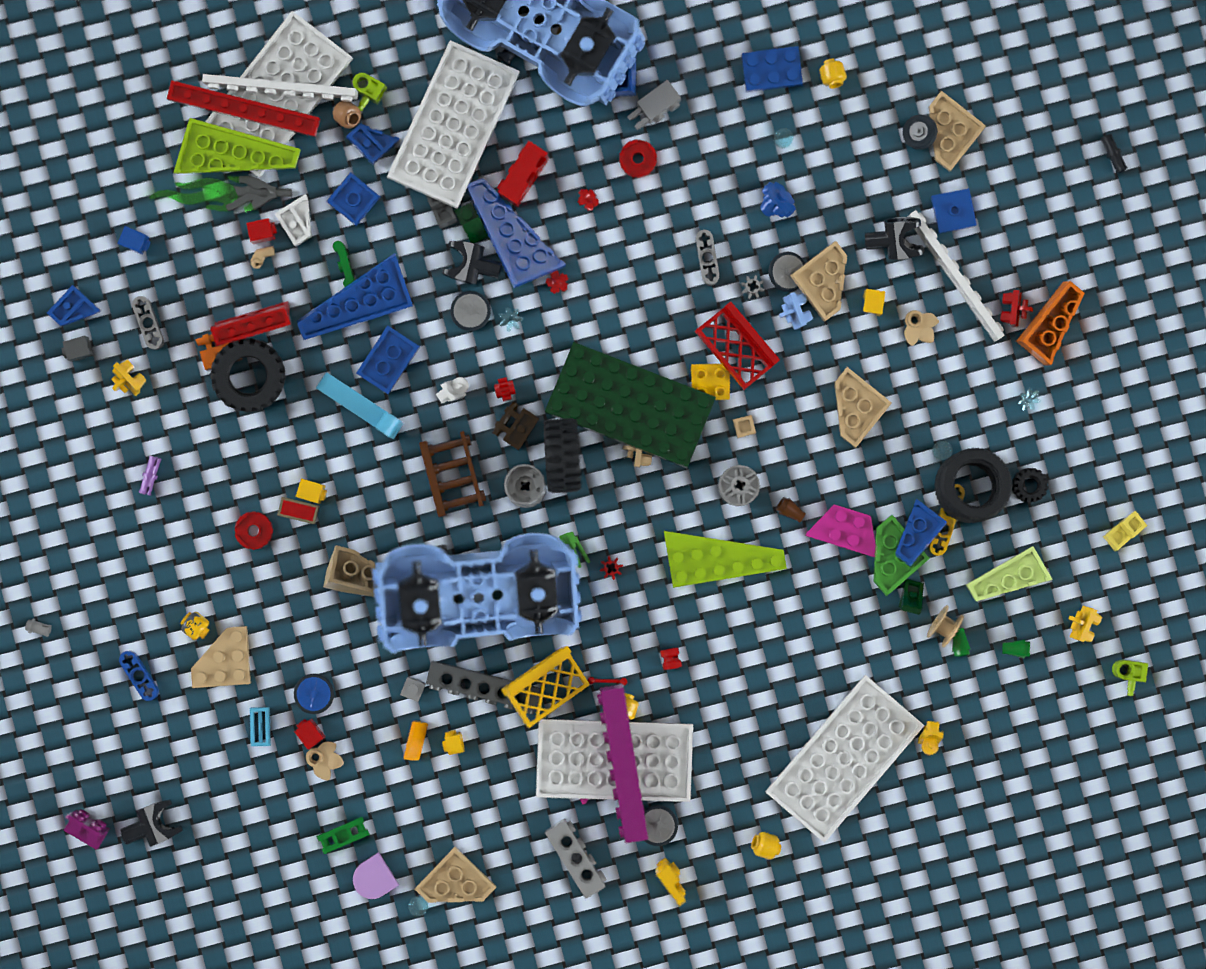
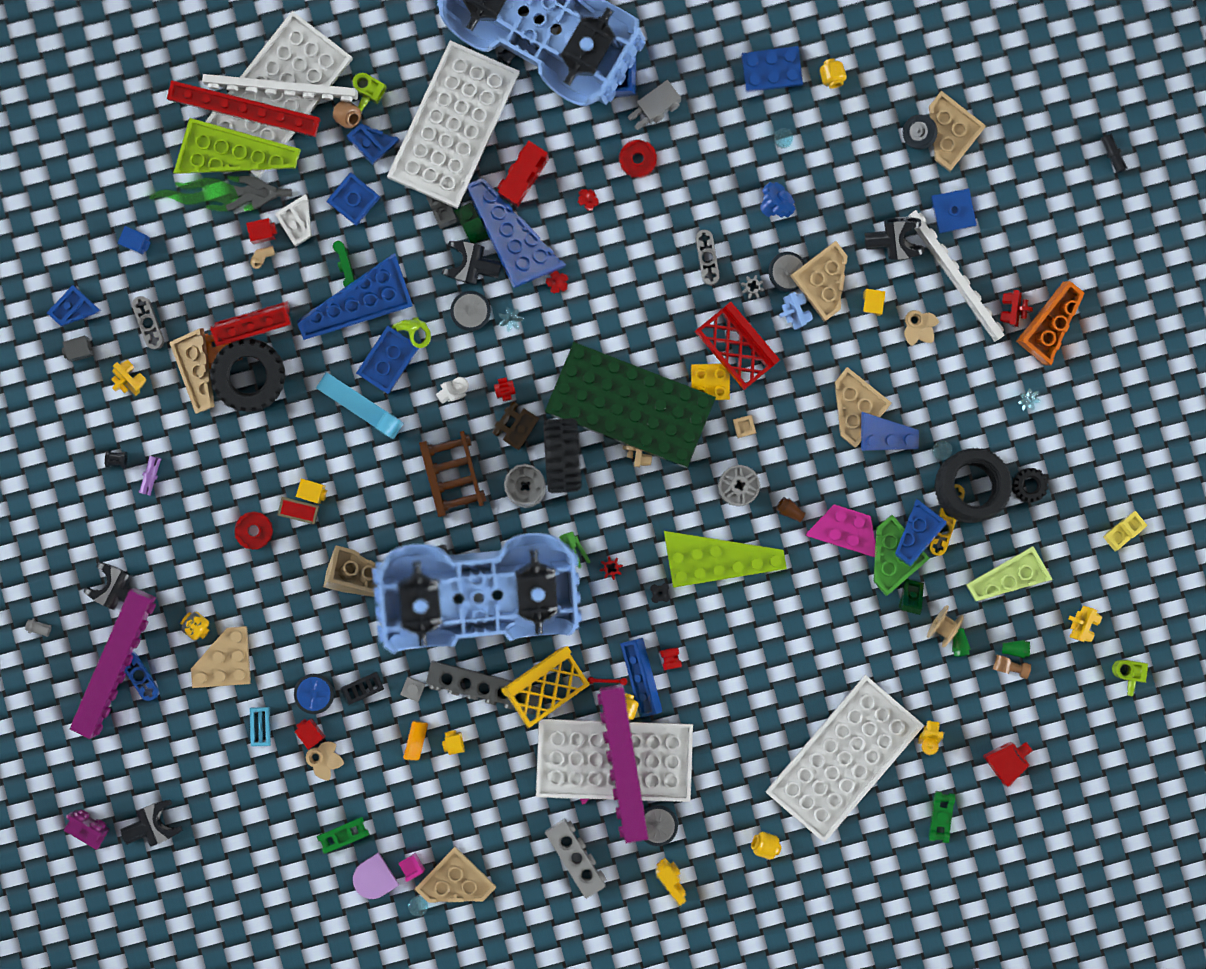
(112, 663): none -> magenta brick
(115, 589): none -> black connector
(116, 459): none -> black bush
(193, 364): none -> tan wing
(346, 694): none -> black slope
(411, 867): none -> dark pink panel
(412, 326): none -> lime piece
(641, 677): none -> blue slope
(664, 589): none -> black plate
(886, 435): none -> blue wing
(941, 817): none -> green plate
(1005, 665): none -> medium nougat leg
(1008, 761): none -> red torso

